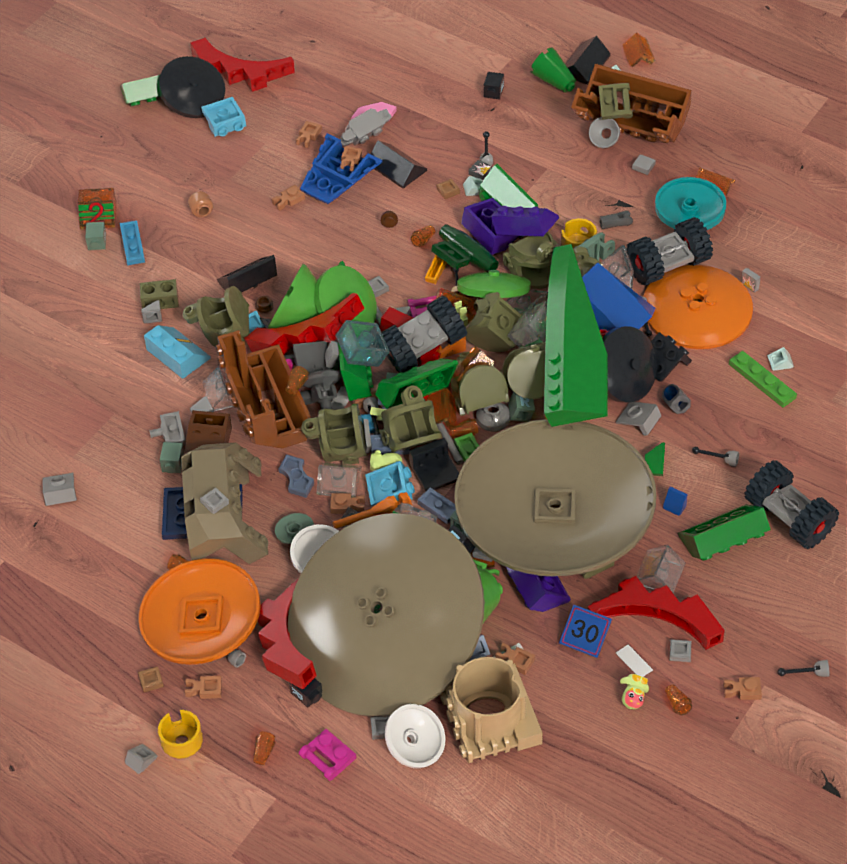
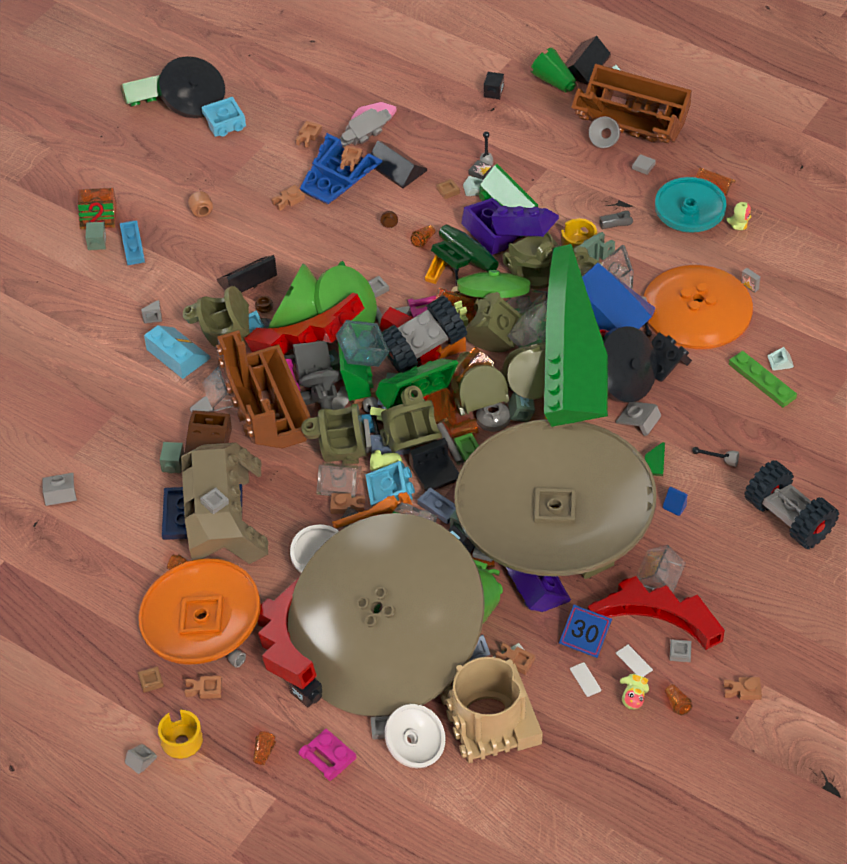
(164, 291): olive brick -> none
(170, 429): light grey plate -> none
(235, 70): red arch -> none
(290, 525): sand green dish -> none
(296, 380): clear orange cone -> none
(300, 483): sand blue tile -> none
(331, 354): light grey tile -> none
(585, 679): none -> white sticker
(609, 101): olive plate -> none
(638, 49): clear orange panel -> none
(676, 399): flat silver rock -> none
(685, 245): black plate -> none
(725, 531): green slope -> none
(741, 216): none -> yellowish green animal
(820, 668): hinge -> none

